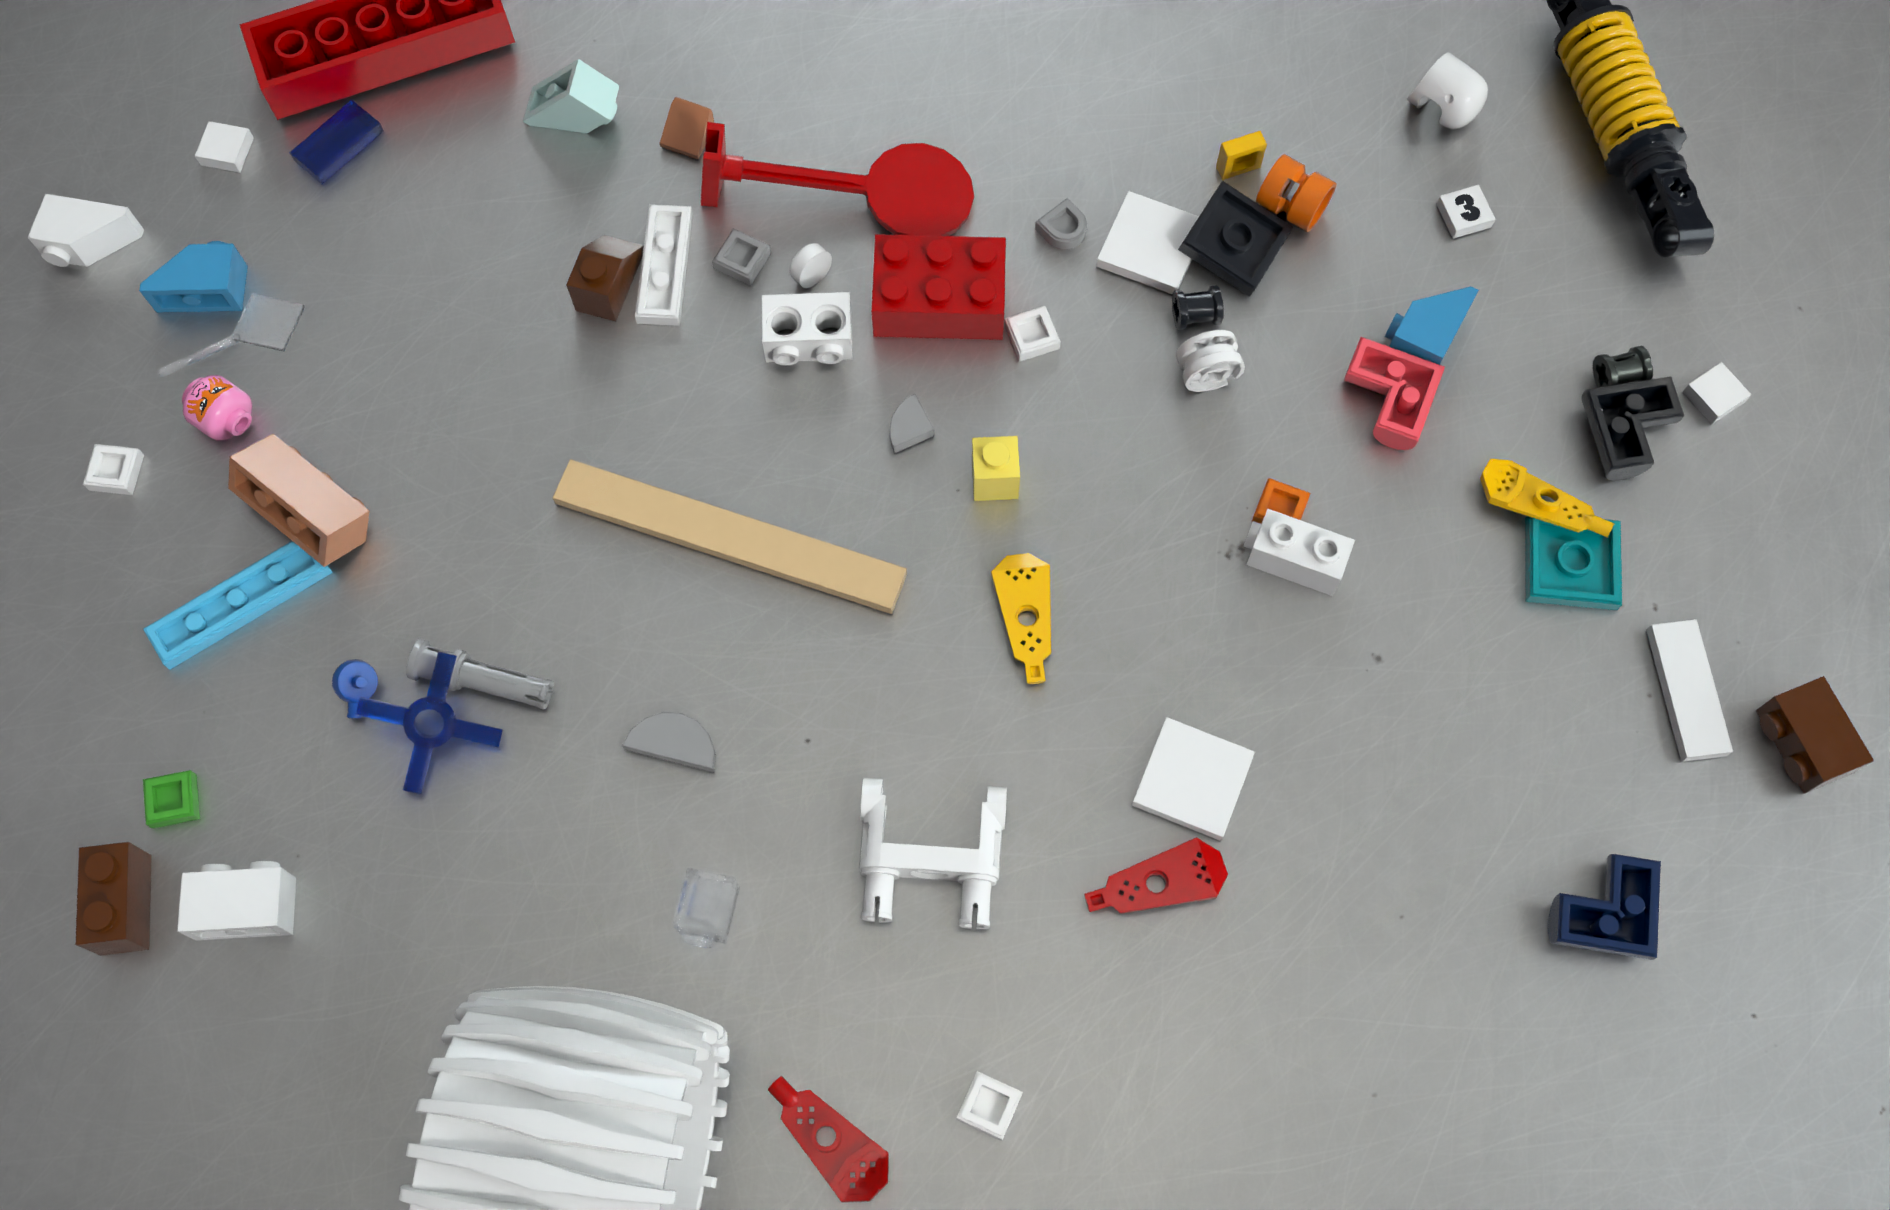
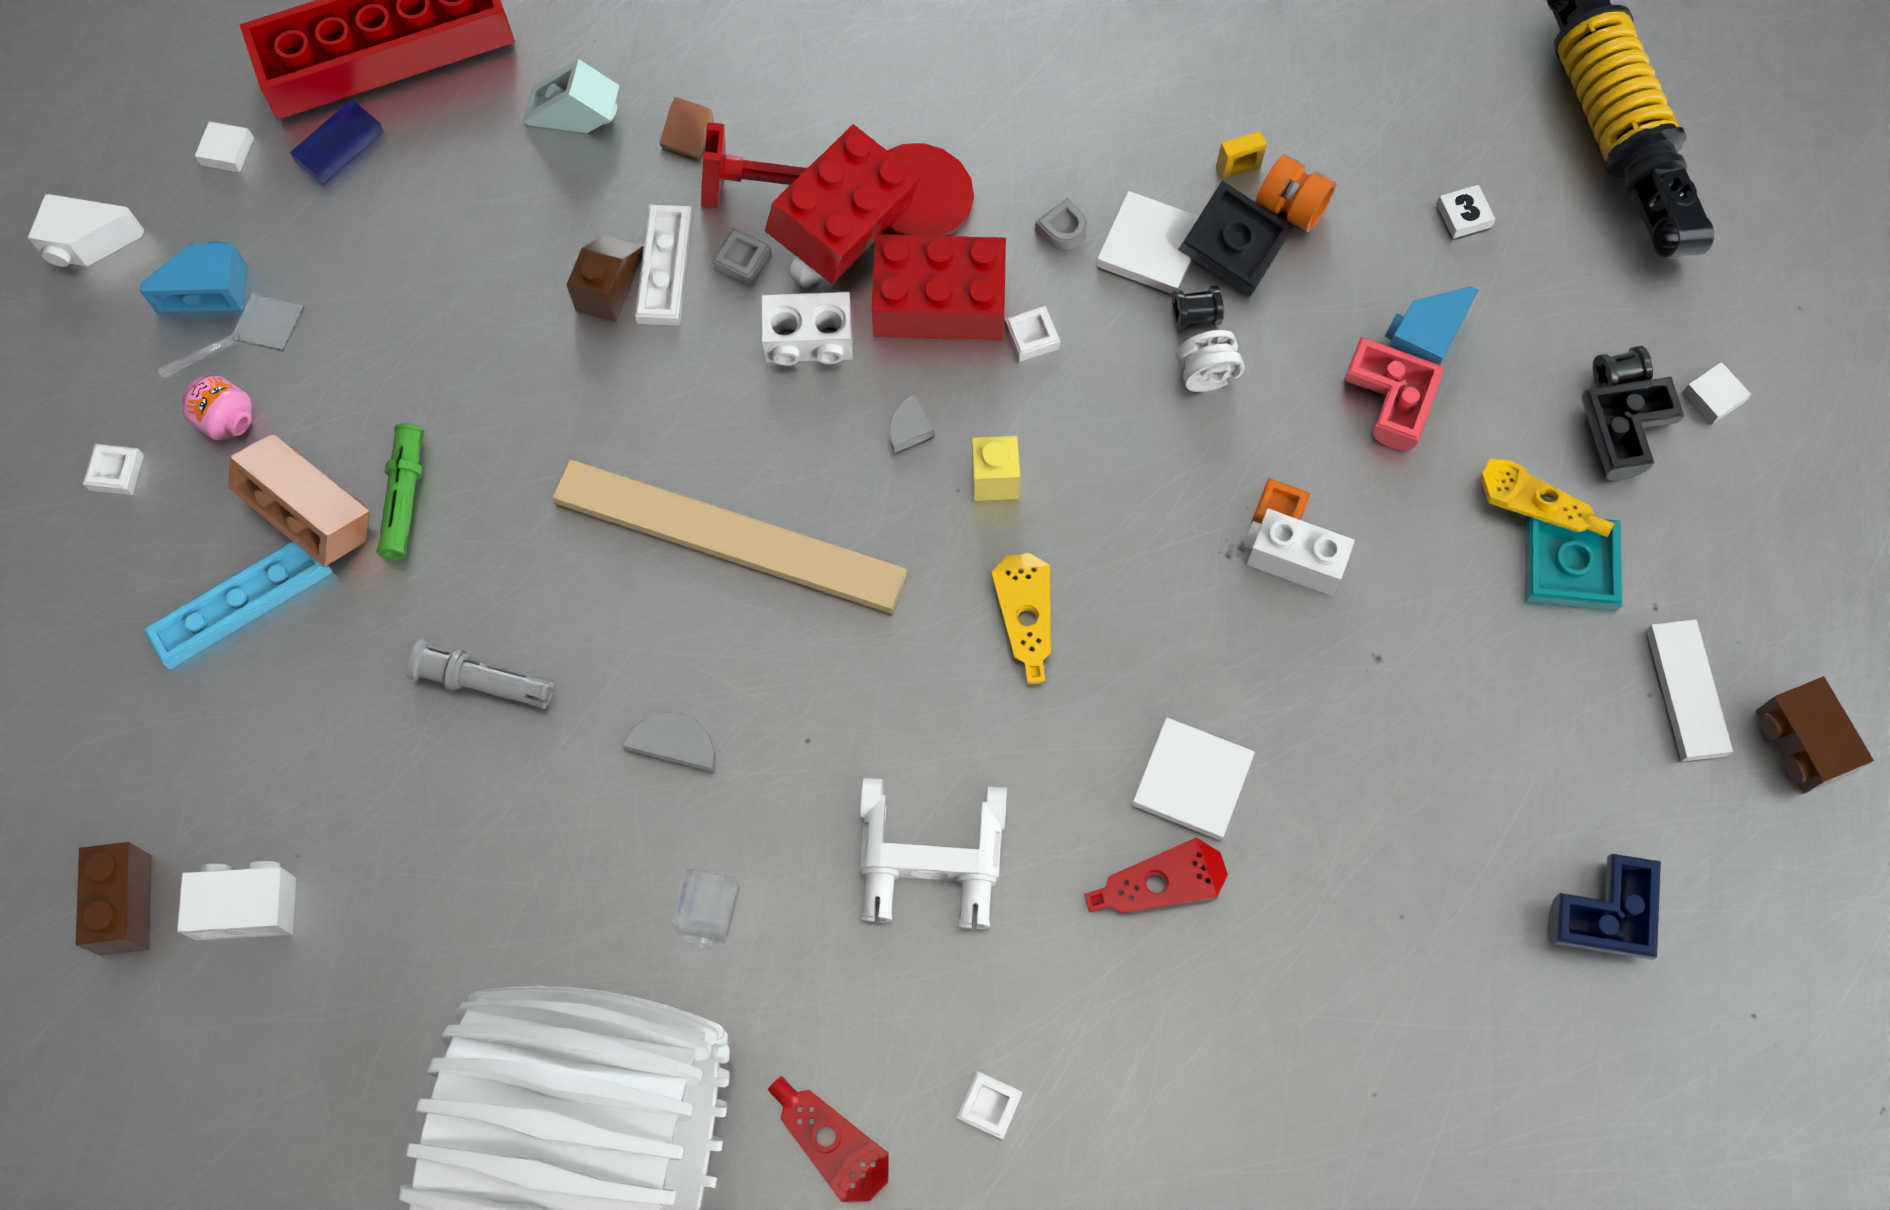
(171, 799): bright green tile -> none
(354, 680): blue piece -> none
(402, 476): none -> bright green pin
(422, 742): clear blue bar -> none
(841, 203): none -> red brick
(1454, 88): white helmet -> none

